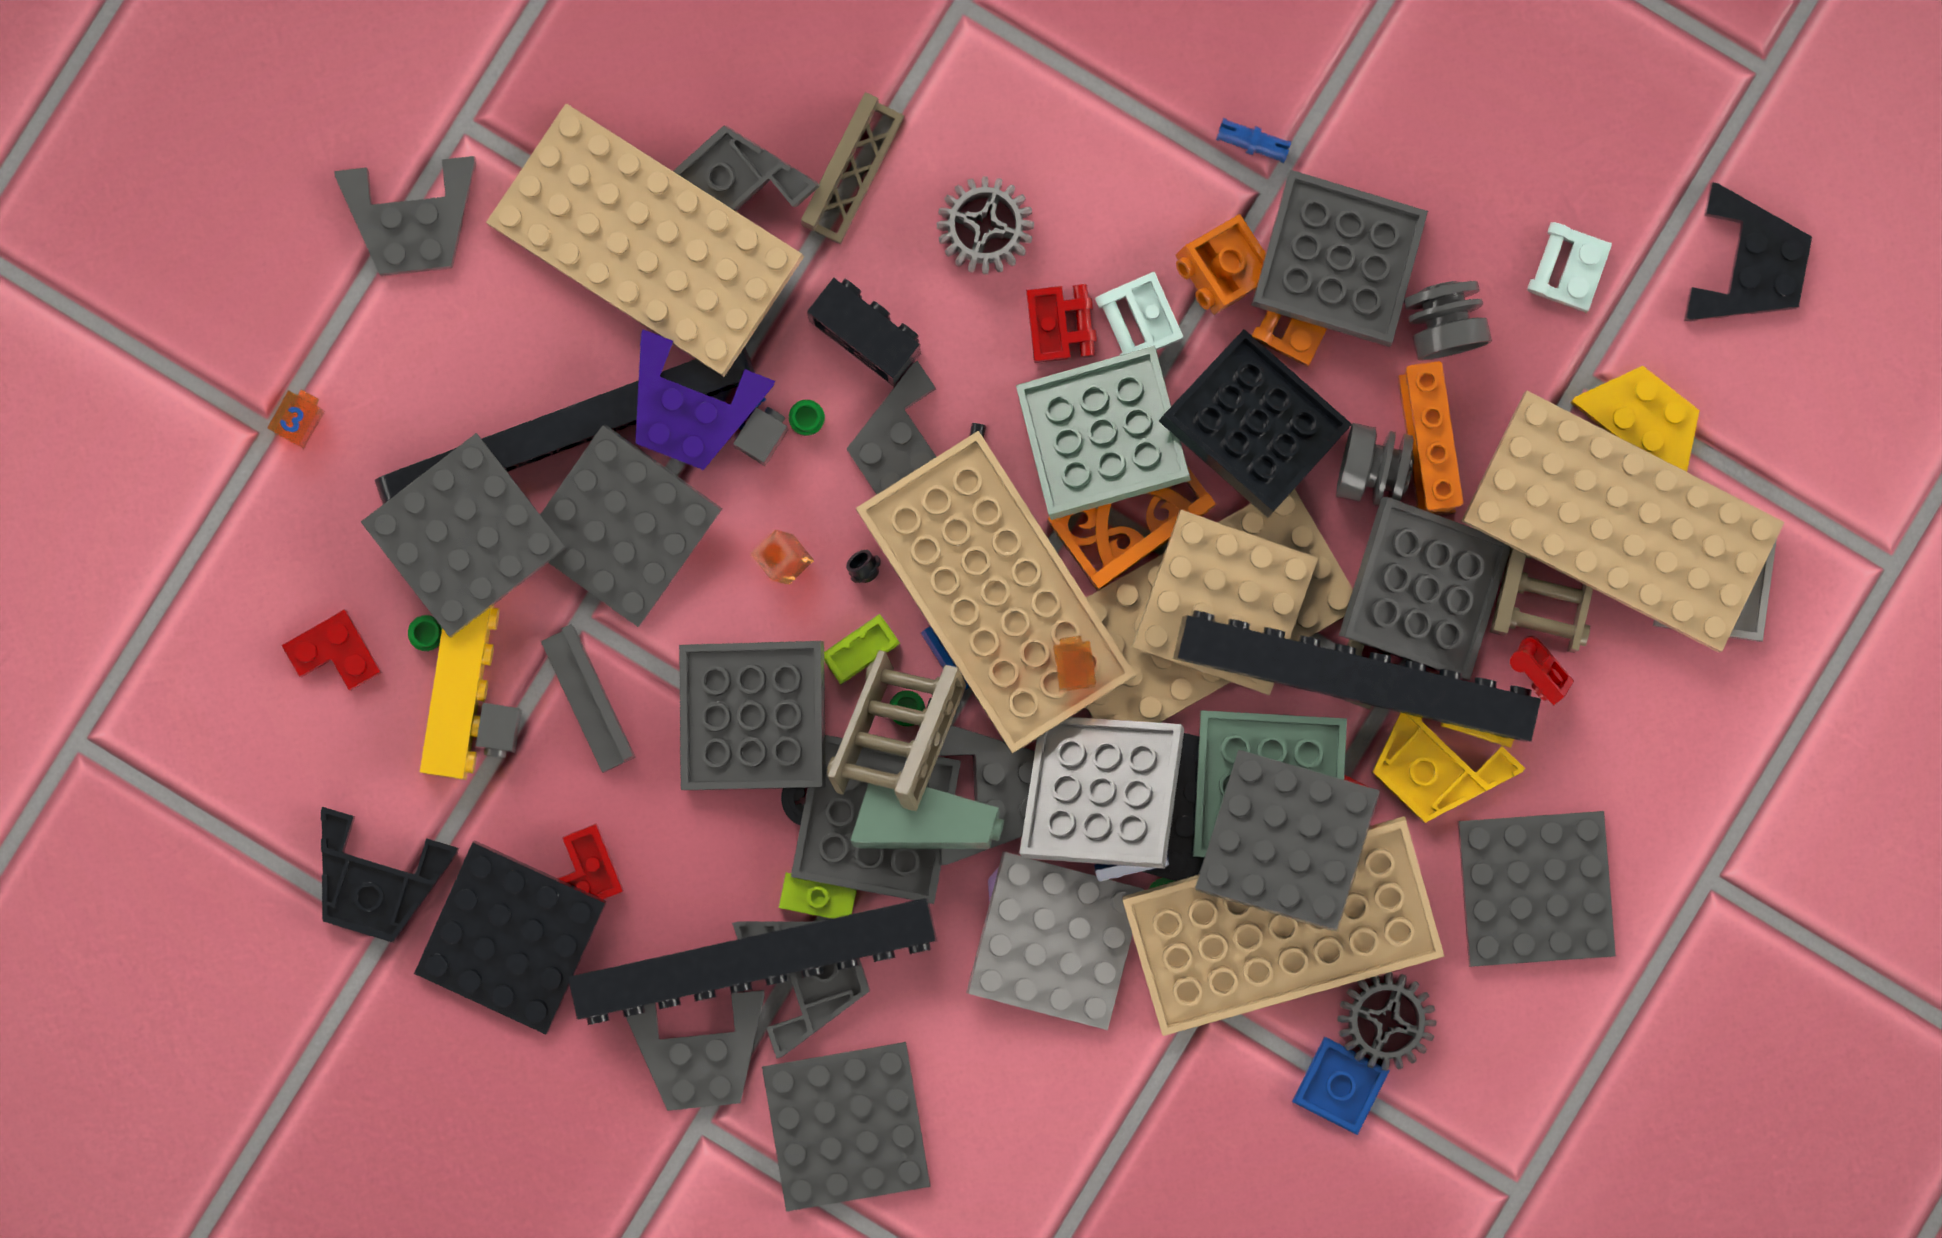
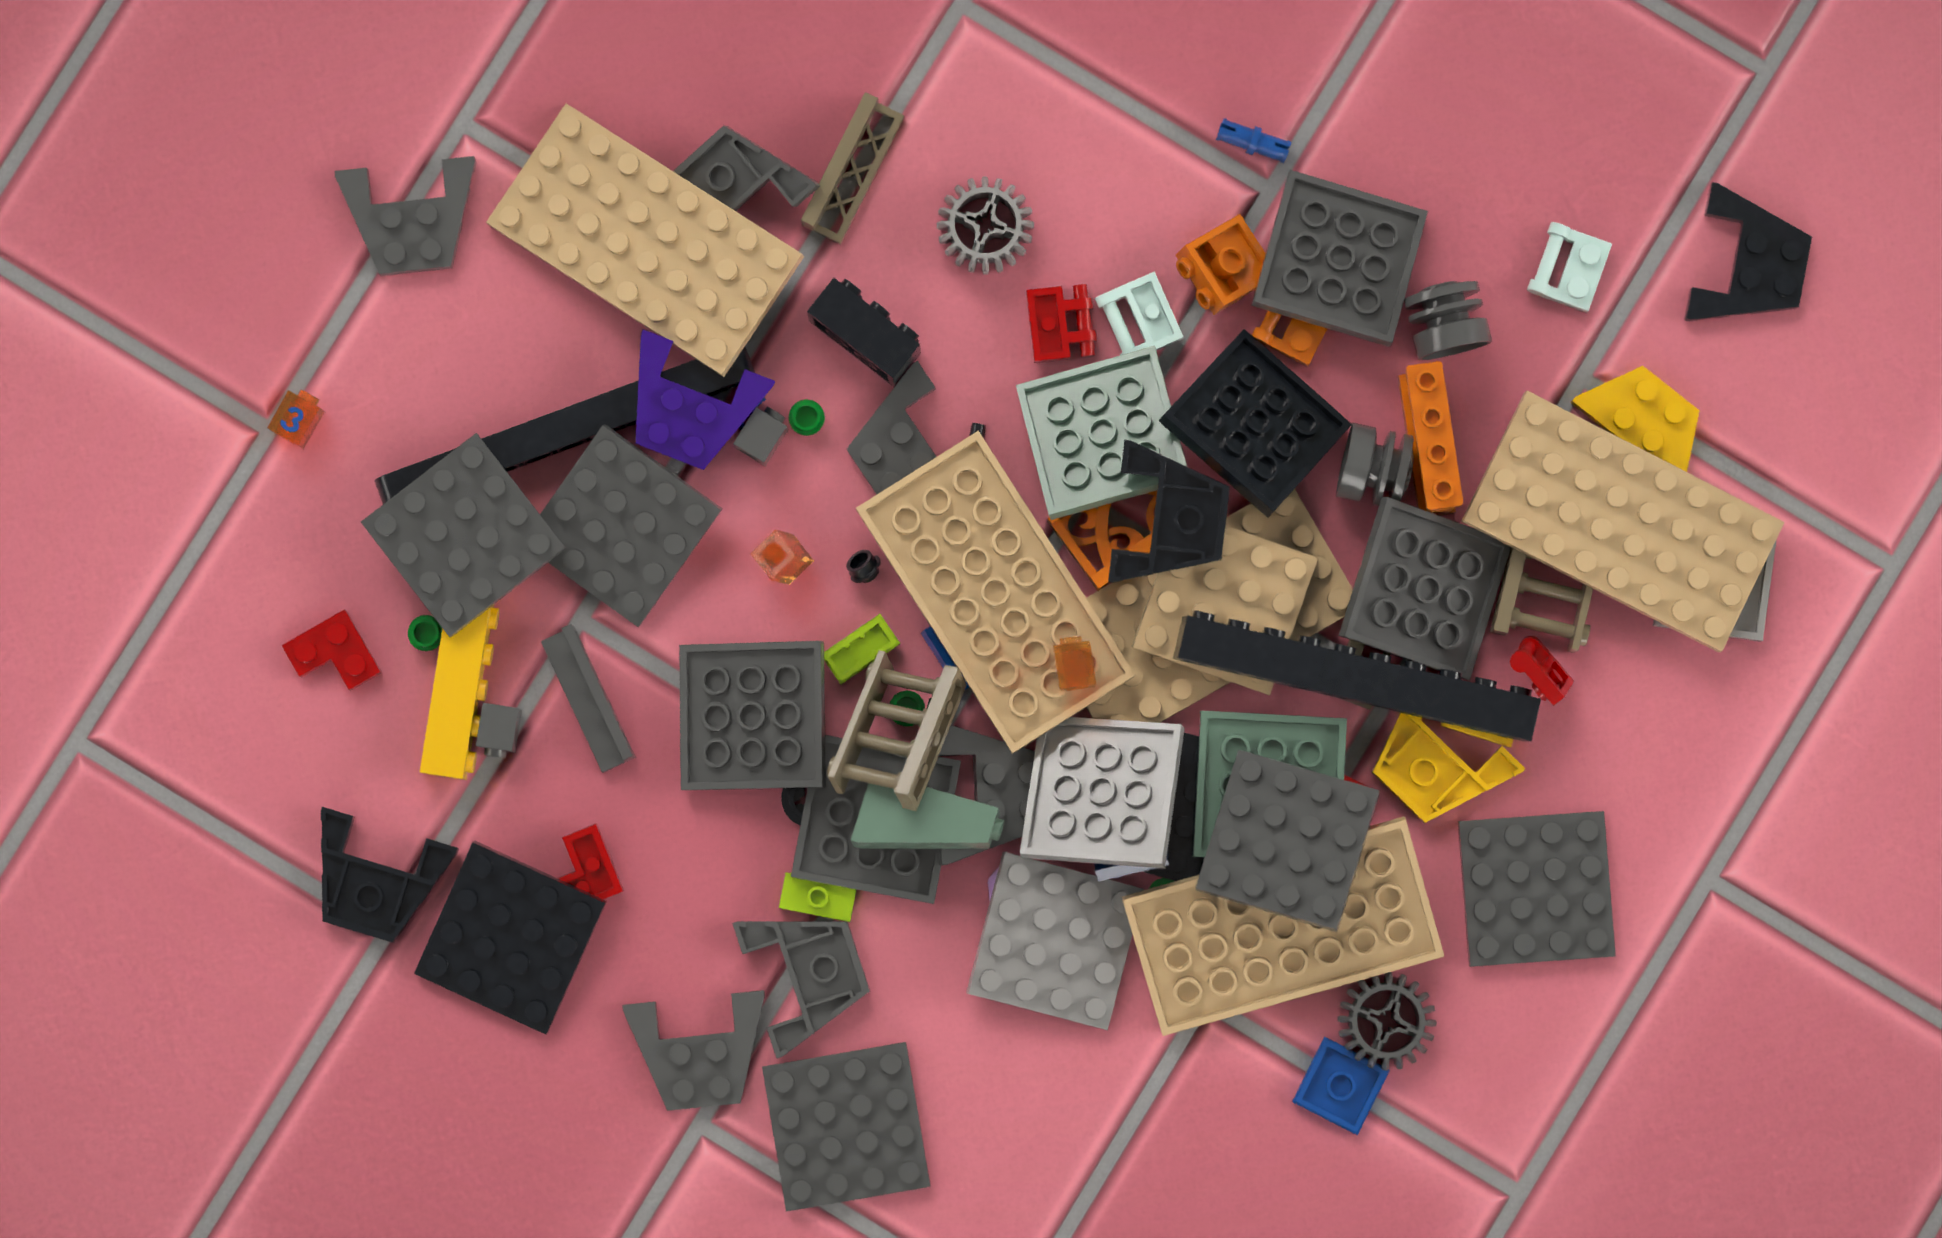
(753, 959): black brick -> none
(1186, 518): none -> black wing

